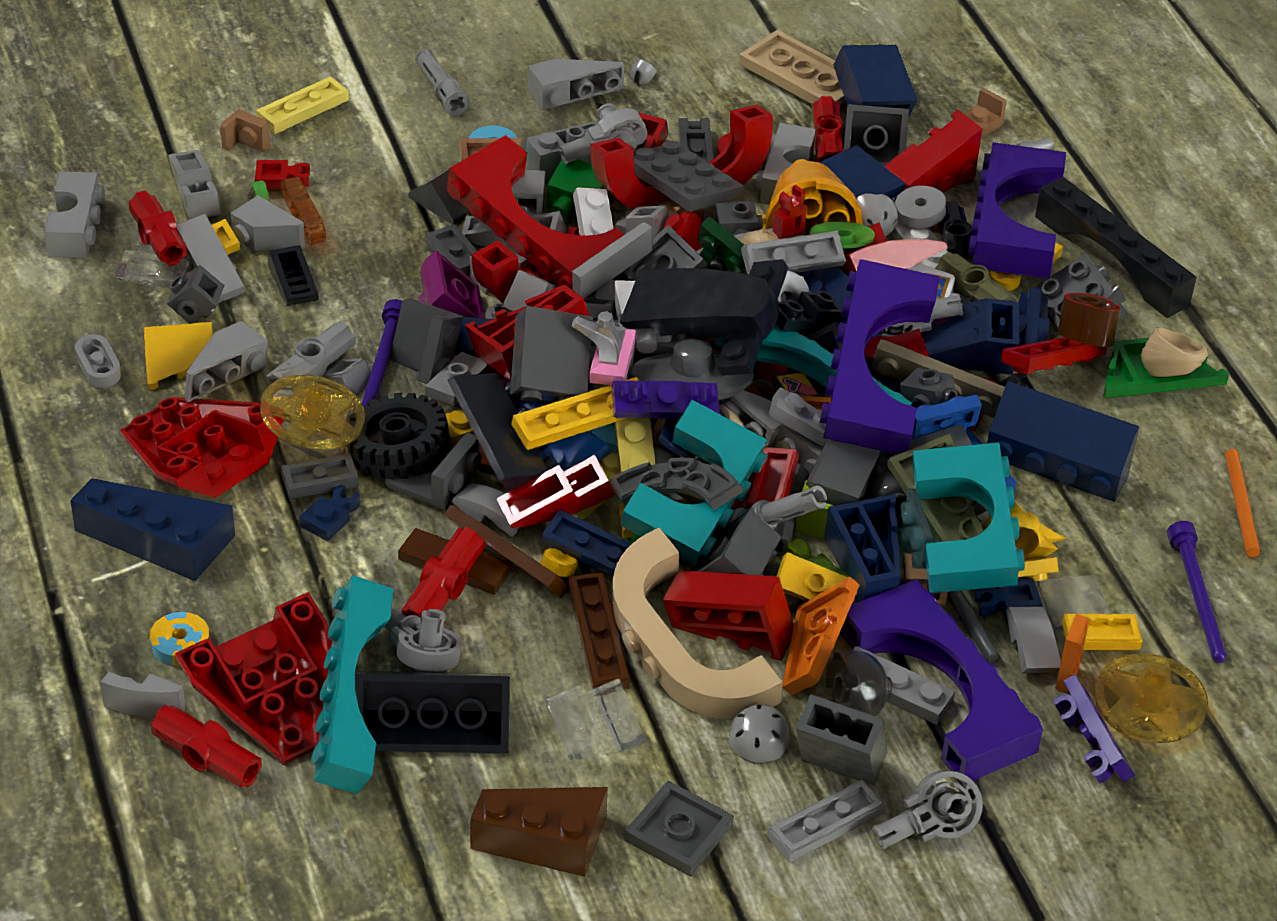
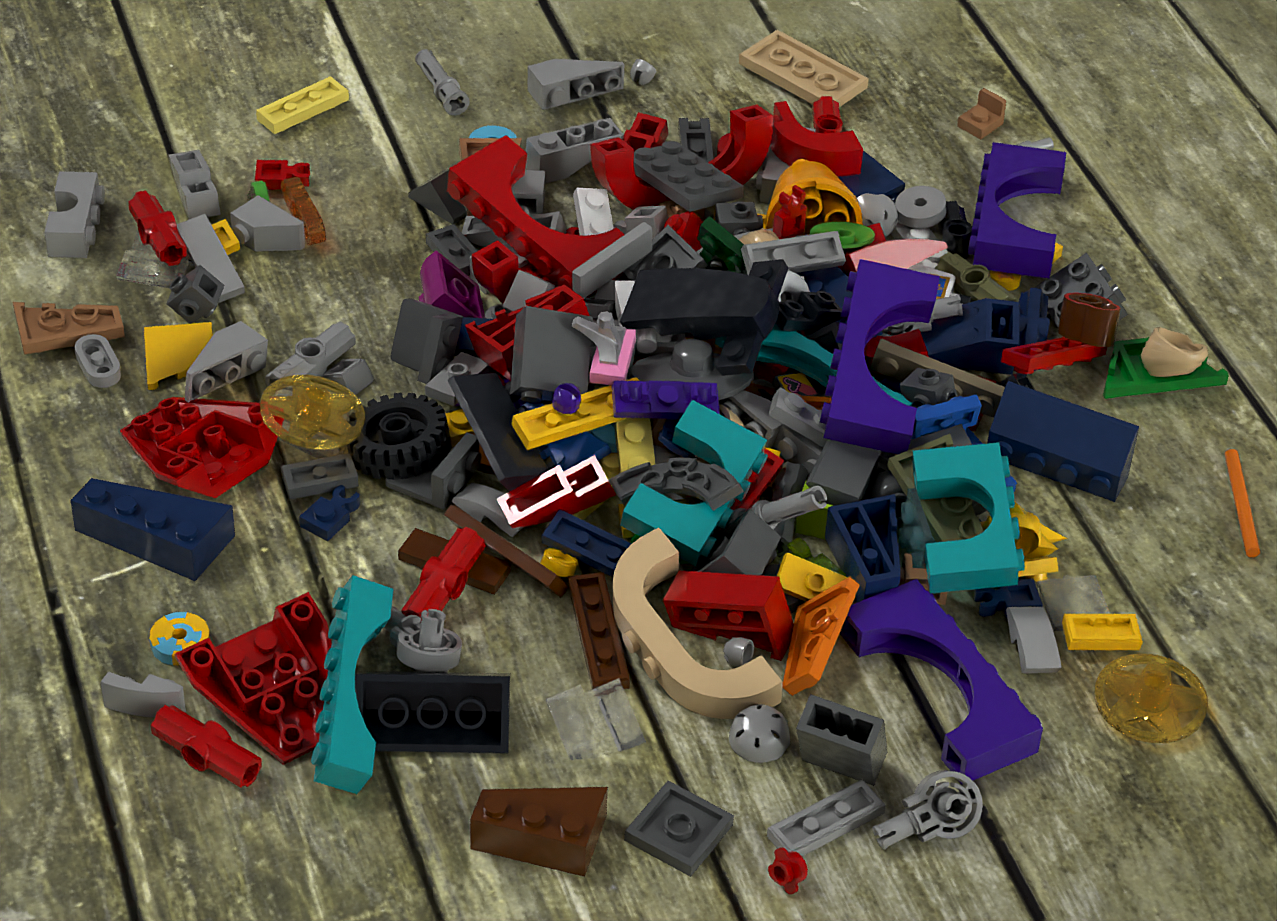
(60, 328): none -> medium nougat wing
(245, 129): medium nougat bracket -> none
(292, 257): black slope -> none
(390, 318): dark purple piece -> none
(564, 183): green torso -> none
(566, 398): none -> dark purple hinge
(611, 126): light grey pin -> none
(738, 651): none -> light grey hinge
(775, 476): red tile -> none
(788, 869): none -> red plate
(835, 150): none -> red arch
(858, 681): clear smoke cylinder -> none
(874, 77): dark blue brick -> none
(876, 131): dark grey slope -> none
(916, 692): light grey plate -> none
(944, 158): red wedge -> none
(974, 626): dark grey bar -> none
(1072, 651): orange tile -> none
(1094, 730): plate -> none
(1158, 277): black arch -> none
(1183, 539): dark purple piece -> none

